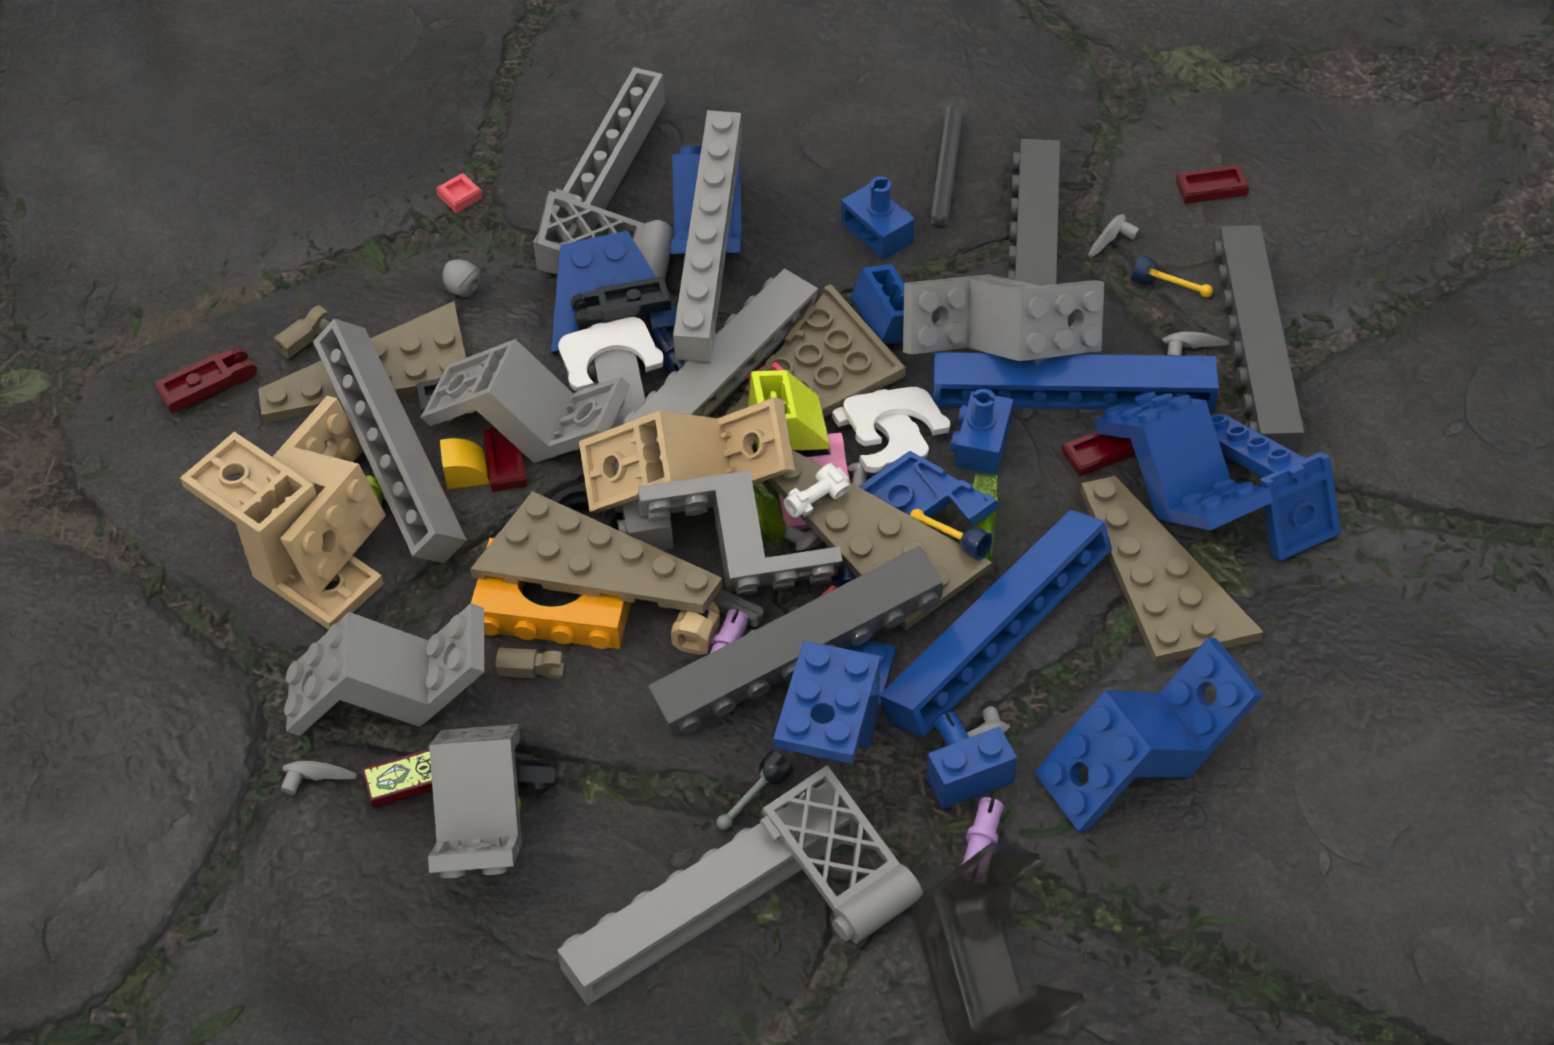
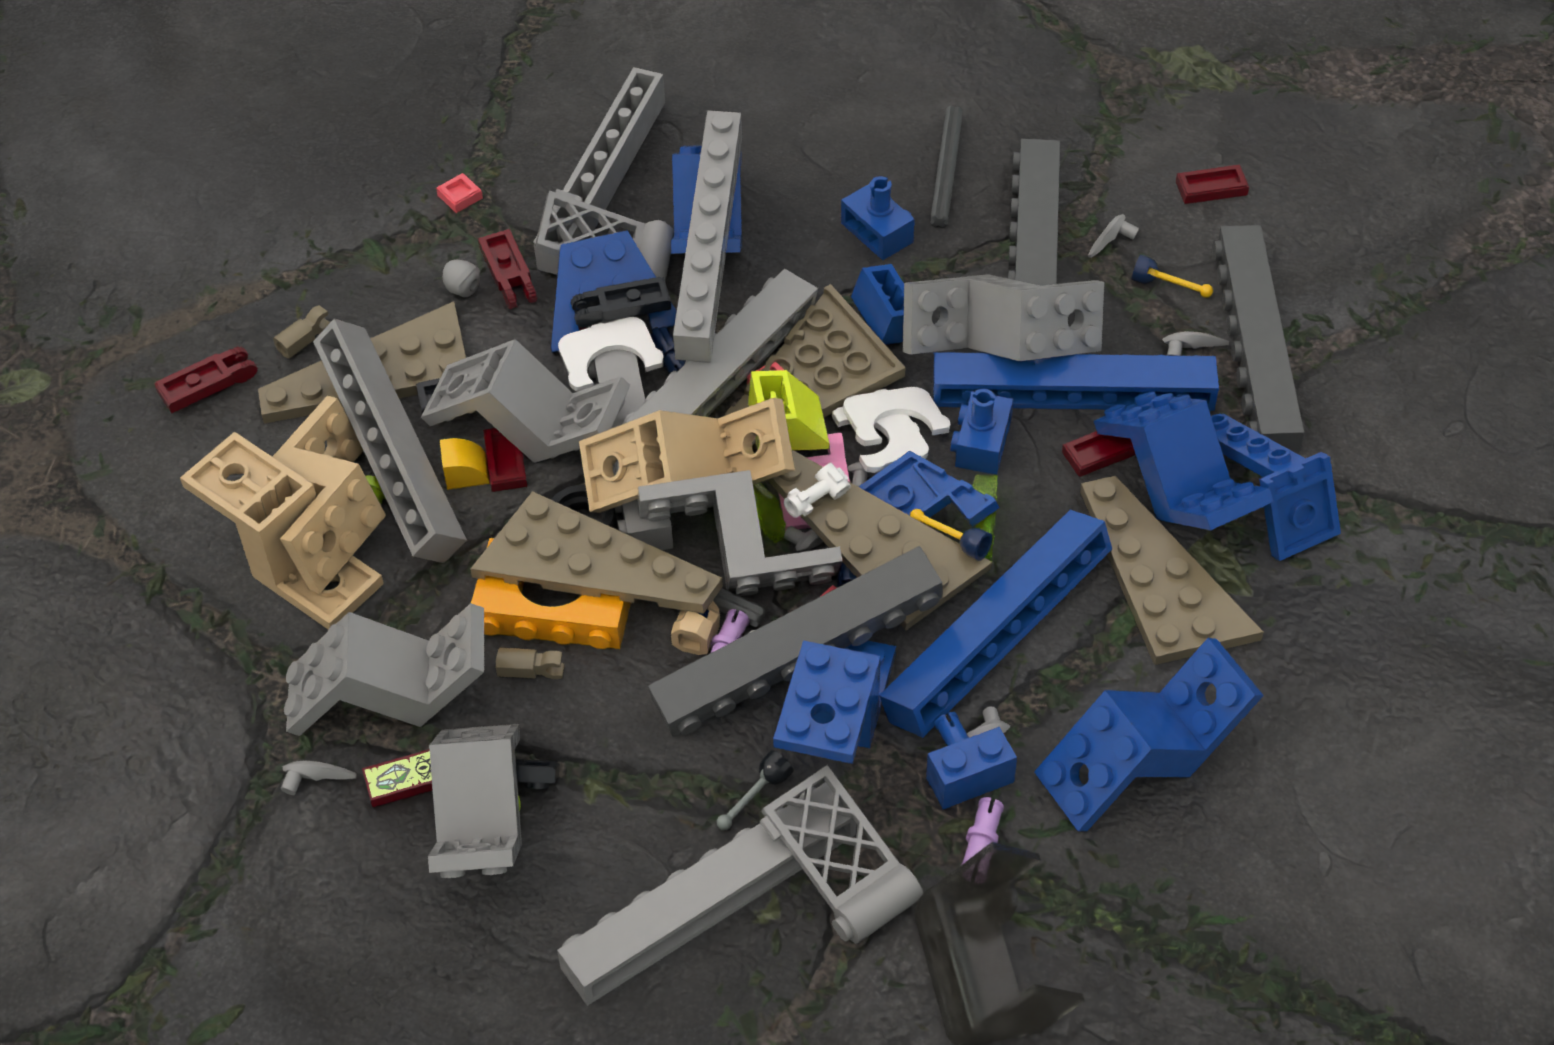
(507, 266): none -> dark red hinge

